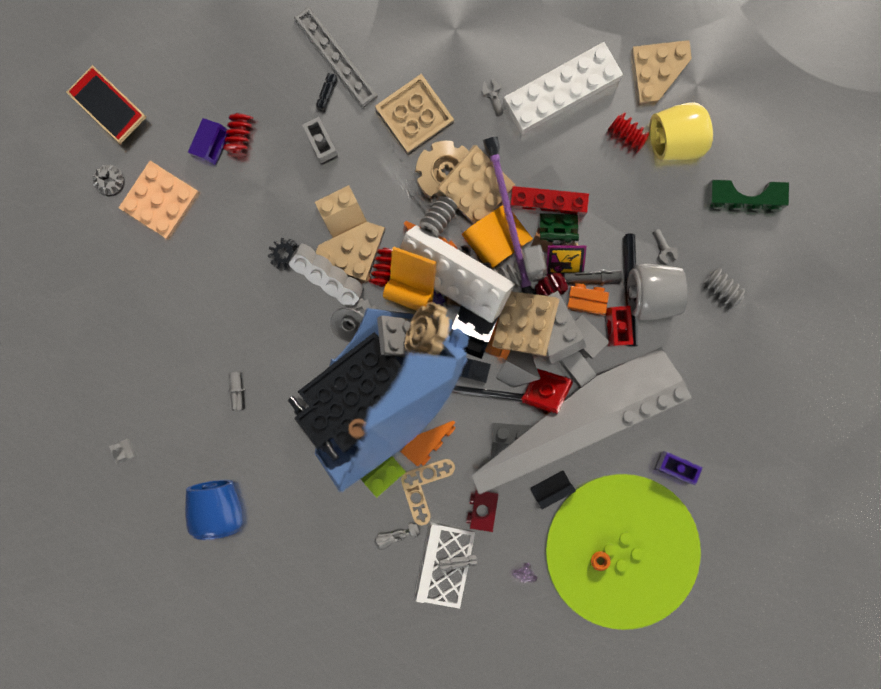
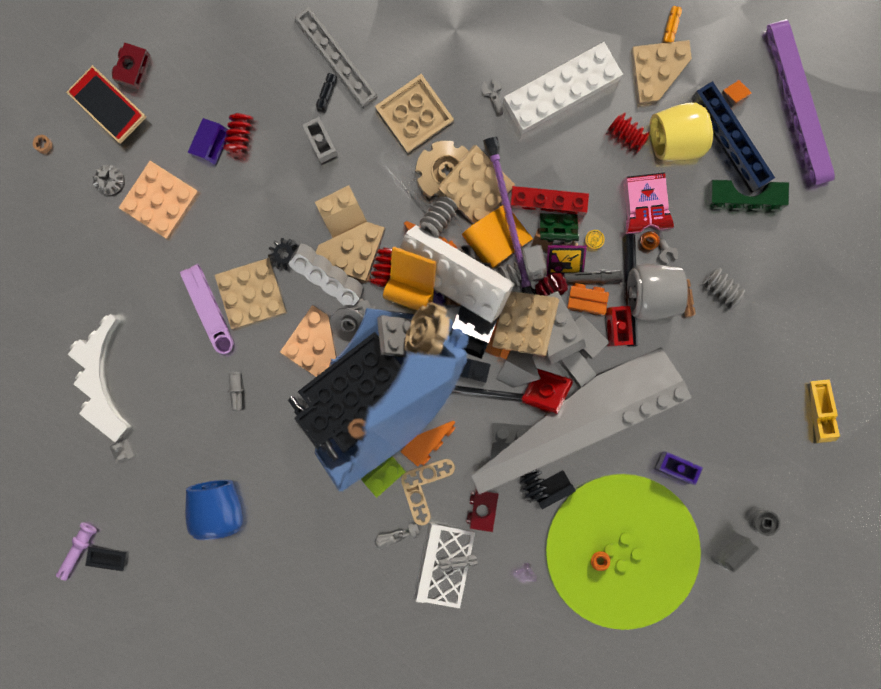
(47, 146): none -> medium nougat bush
(79, 543): none -> lavender pin
(91, 381): none -> white arch
(105, 559): none -> black tile
(133, 76): none -> dark red brick
(207, 309): none -> lavender piece
(250, 293): none -> tan plate
(311, 342): none -> light nougat plate
(533, 486): none -> black piece
(594, 239): none -> yellow tile
(647, 203): none -> piece
(650, 245): none -> orange plate
(672, 24): none -> light orange axle
(690, 310): none -> medium nougat axle
(734, 137): none -> dark blue brick
(735, 553): none -> dark grey piece
(736, 92): none -> orange slope
(764, 522): none -> dark grey wheel
(800, 102): none -> medium lavender beam
(823, 411): none -> yellow slope

